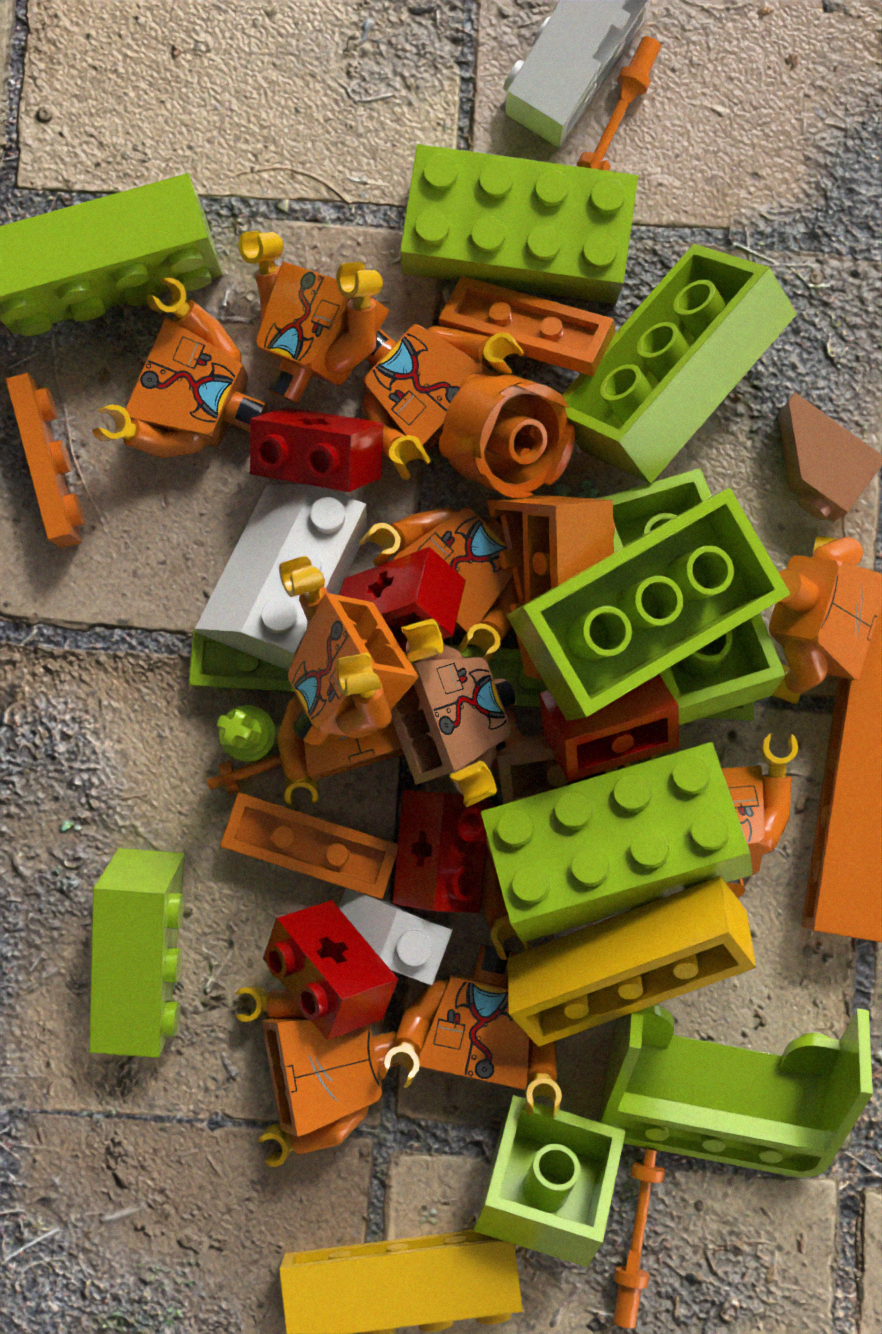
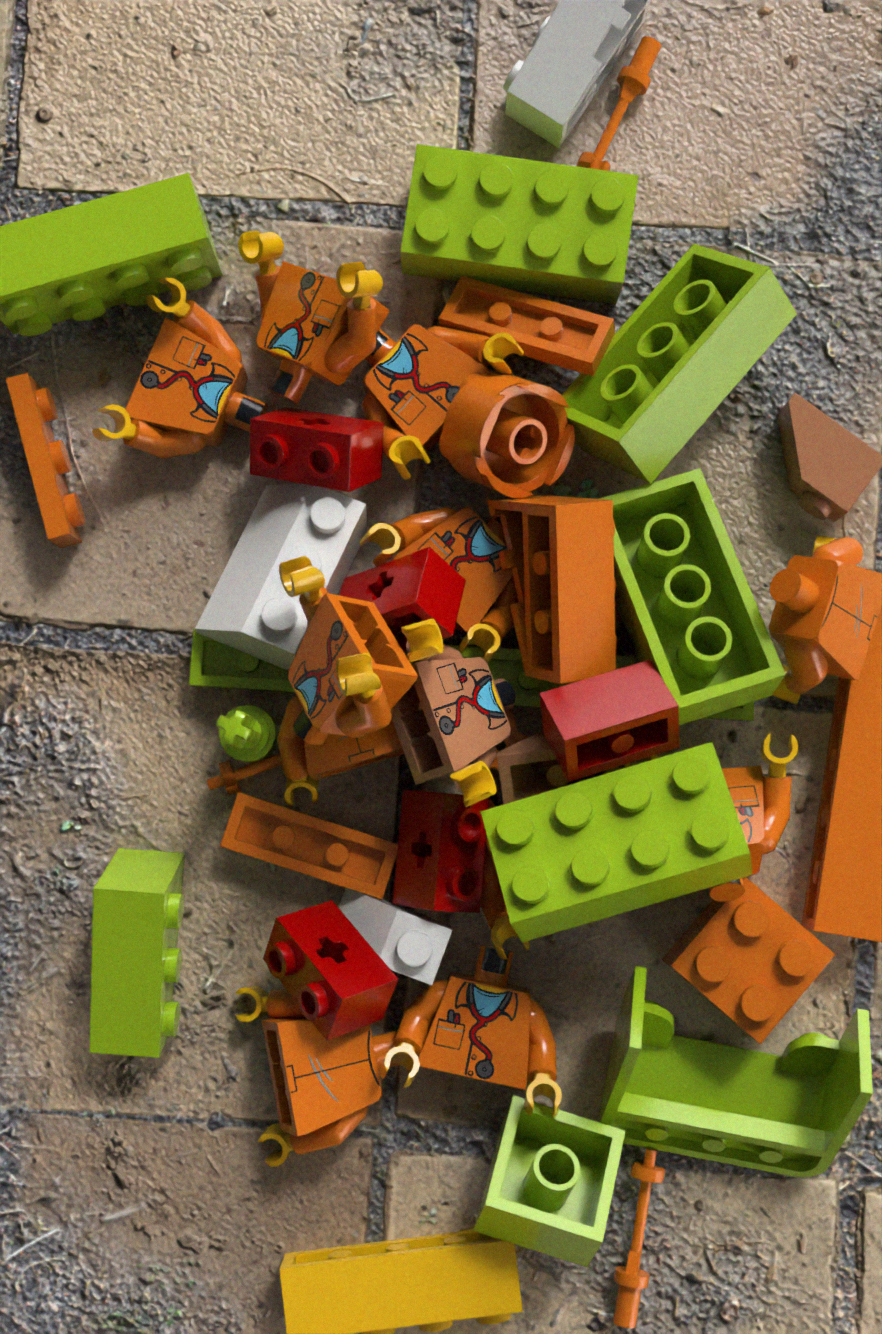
(630, 962): yellow brick -> none
(648, 605): lime brick -> none
(749, 959): none -> orange brick

